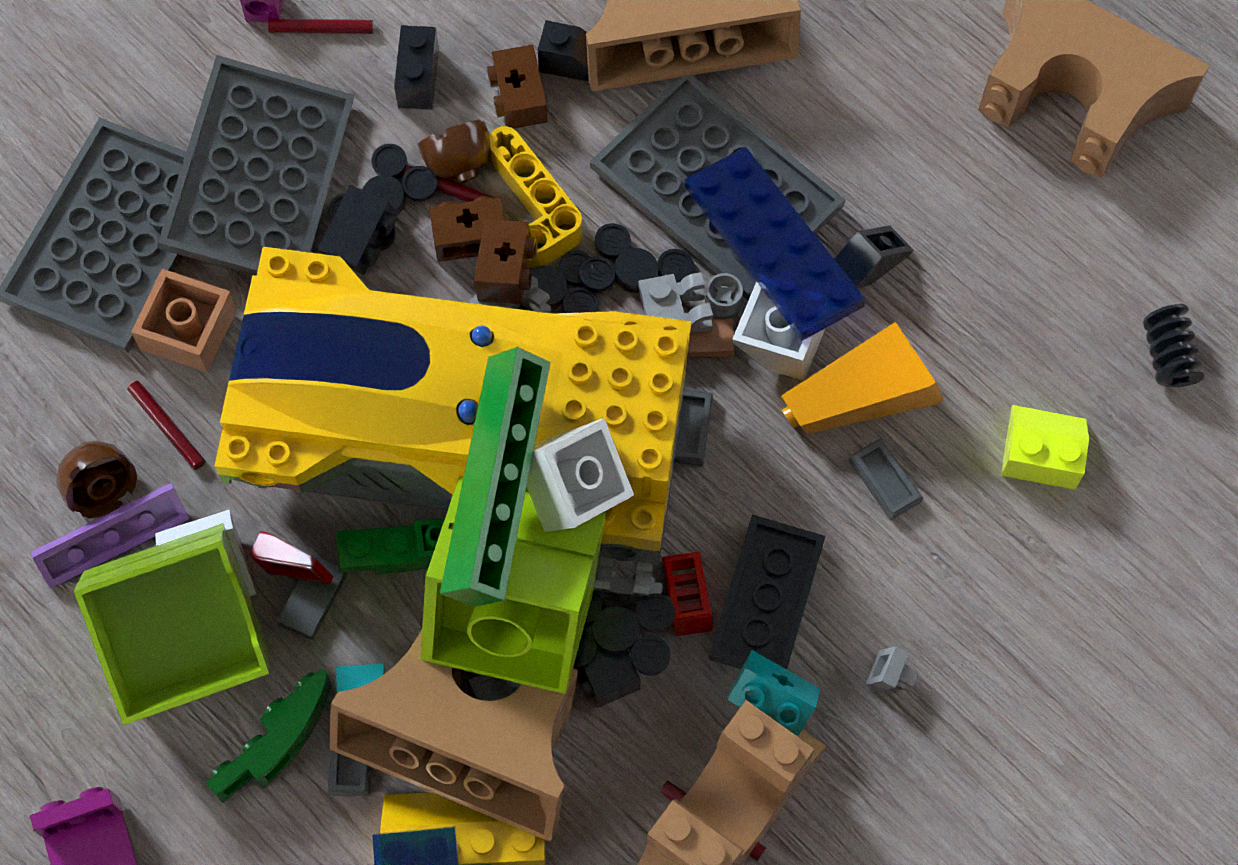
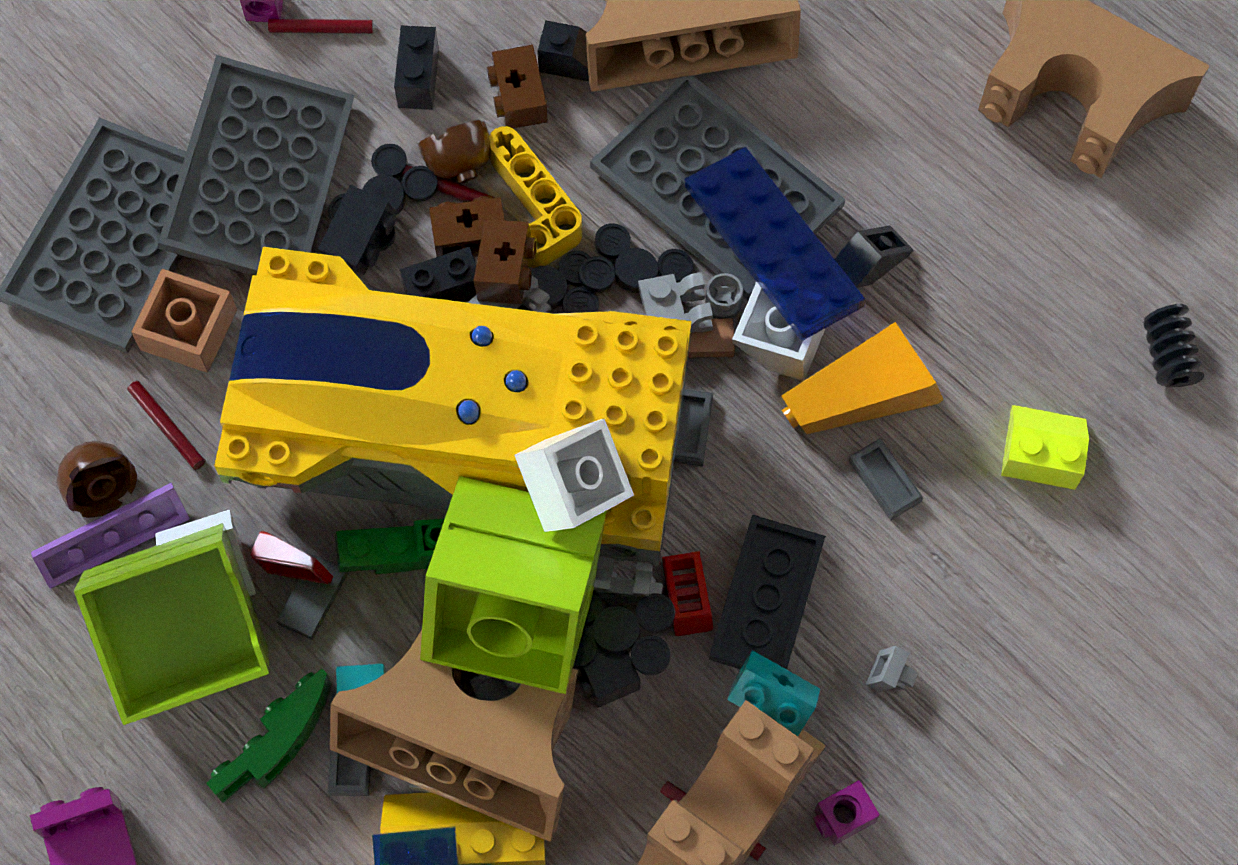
(442, 277): none -> black brick
(495, 478): green brick -> none
(857, 801): none -> magenta brick

